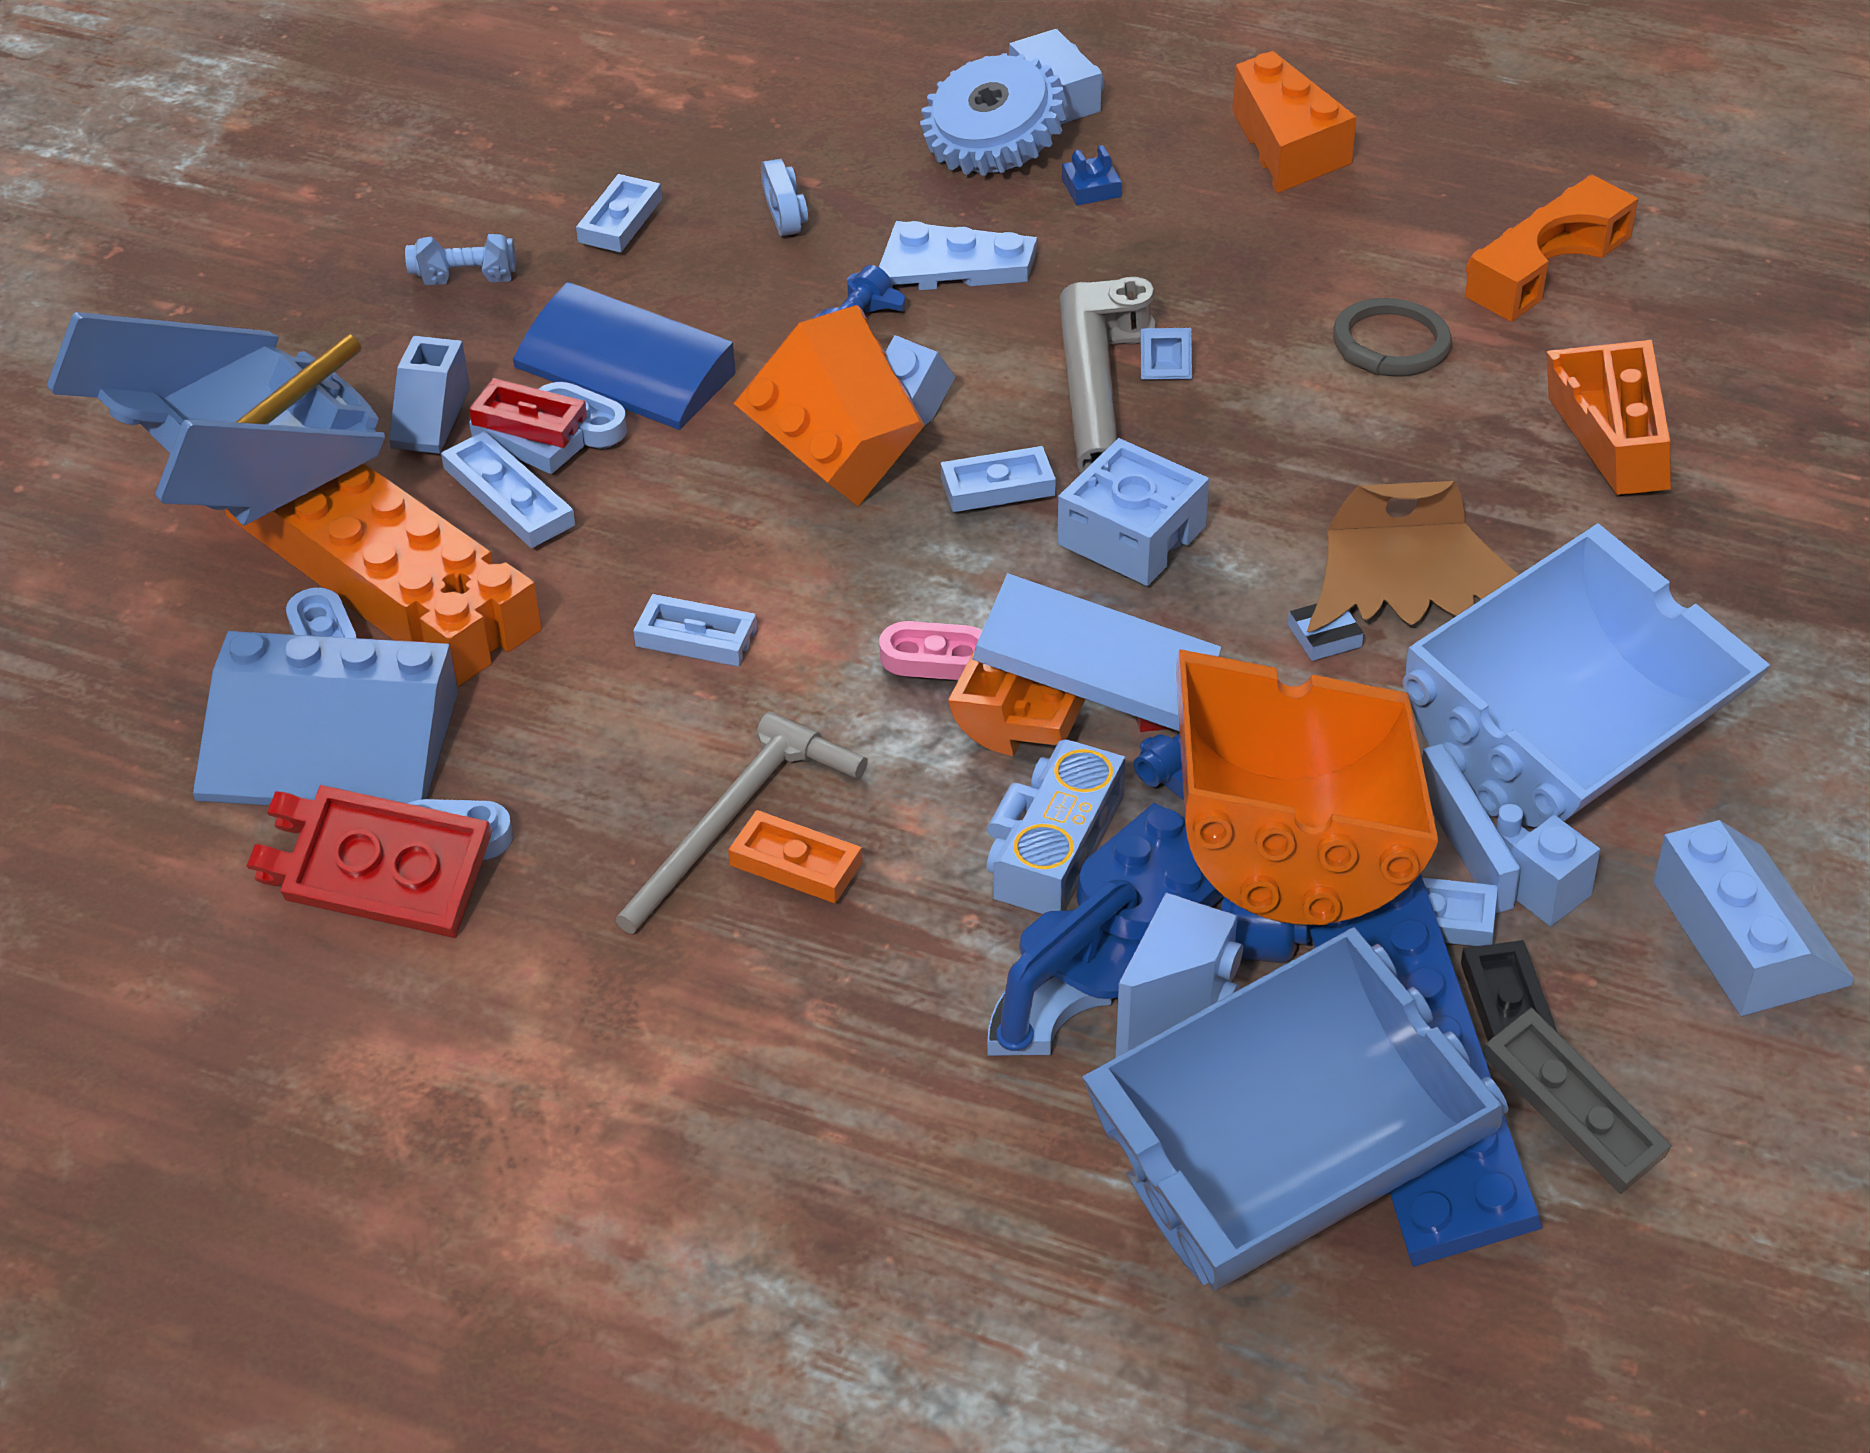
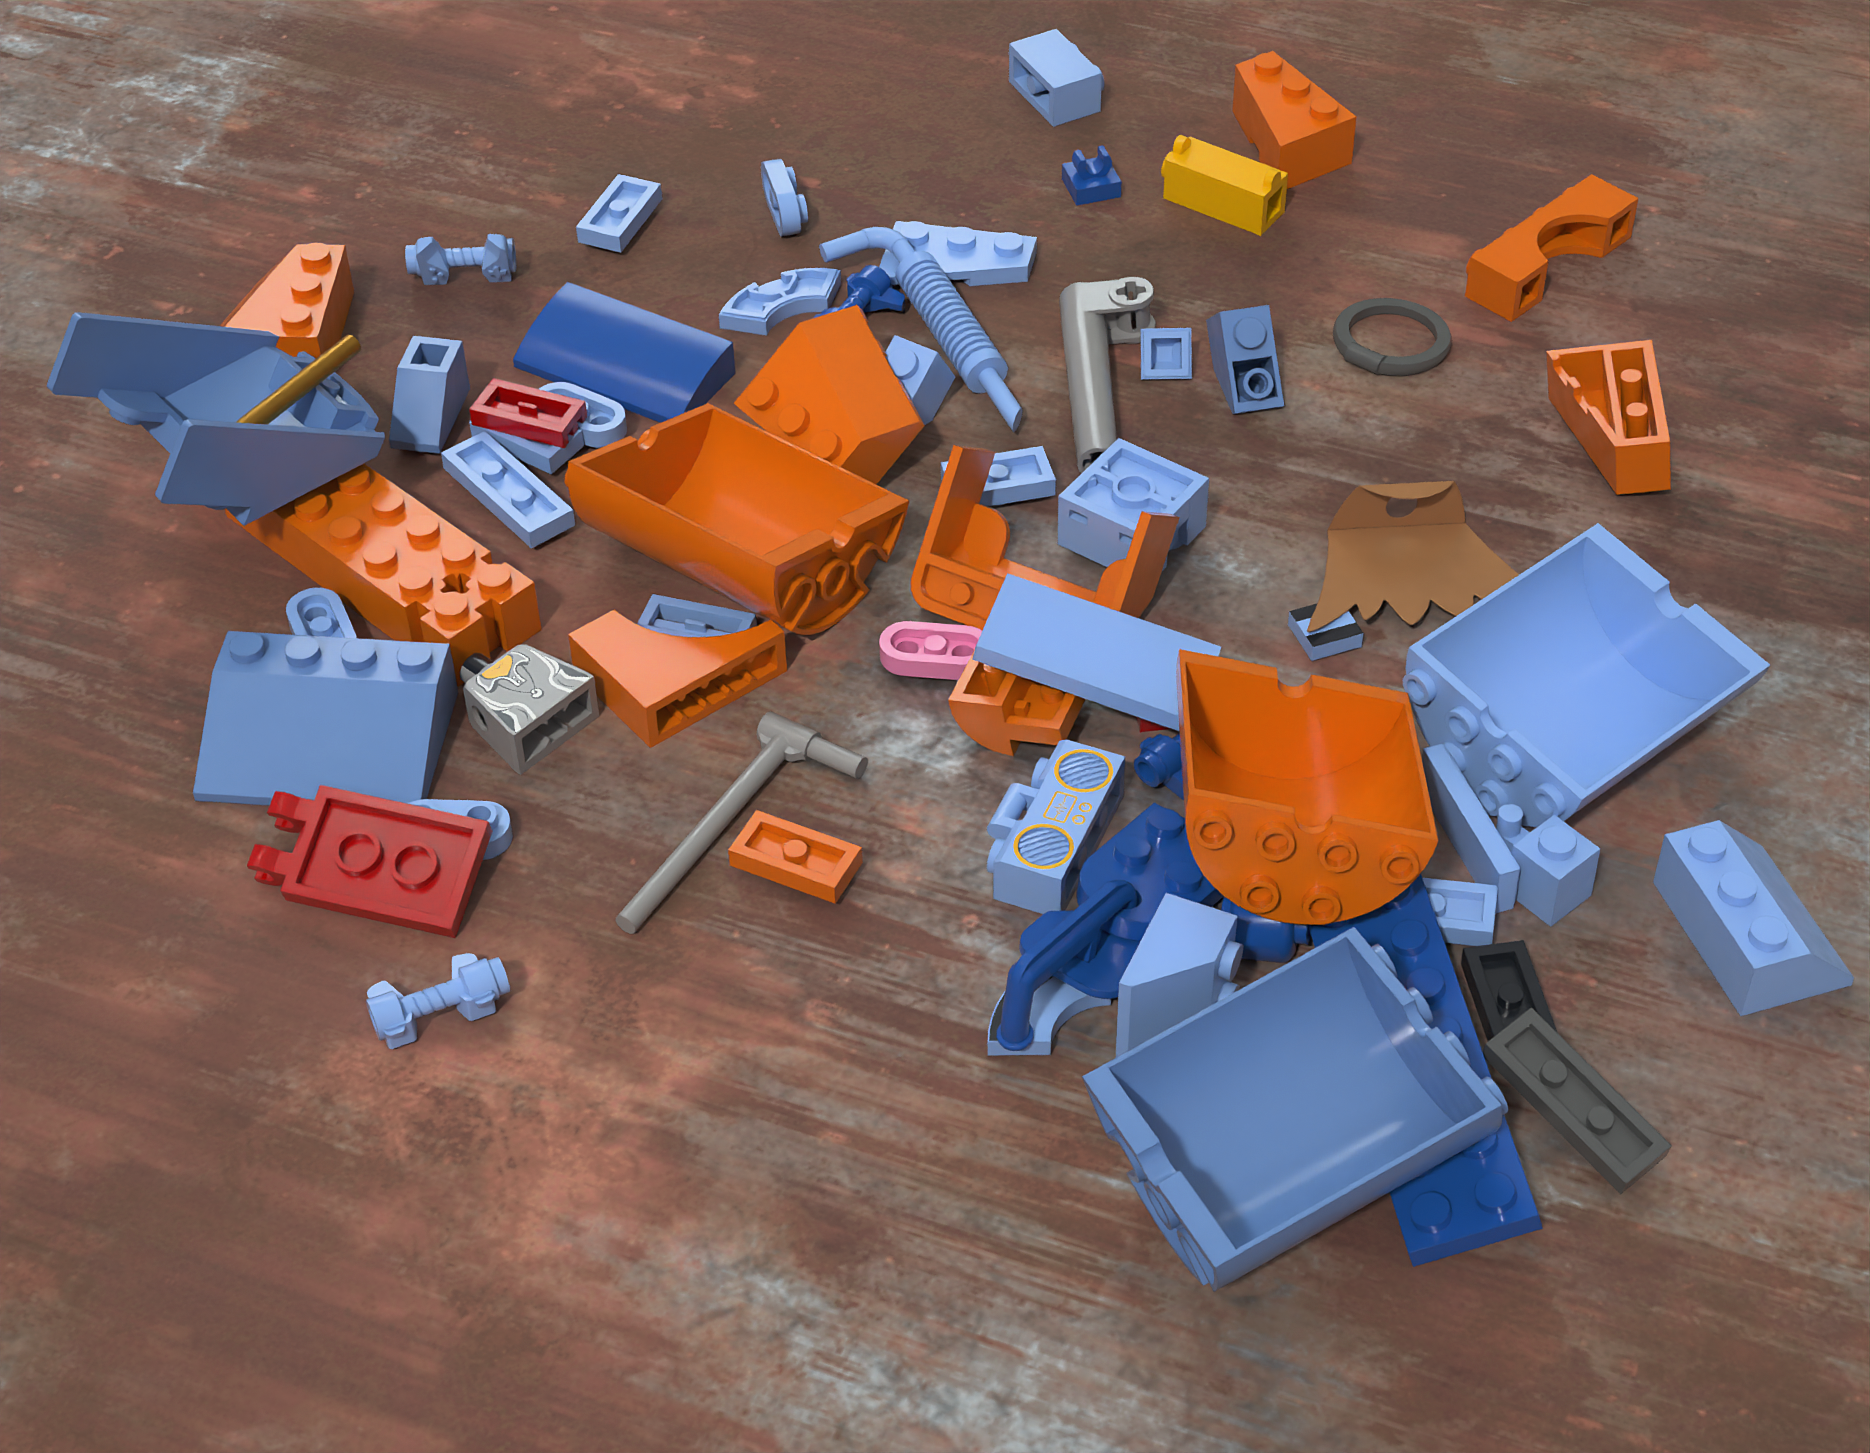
(300, 300): none -> wedge
(472, 990): none -> light blue piece
(527, 703): none -> light grey torso
(673, 681): none -> orange arch
(742, 515): none -> orange cylinder
(797, 292): none -> light blue tile
(942, 311): none -> light blue piece
(966, 545): none -> orange windscreen
(994, 114): light blue gear -> none
(1224, 185): none -> yellow brick
(1246, 358): none -> medium blue slope

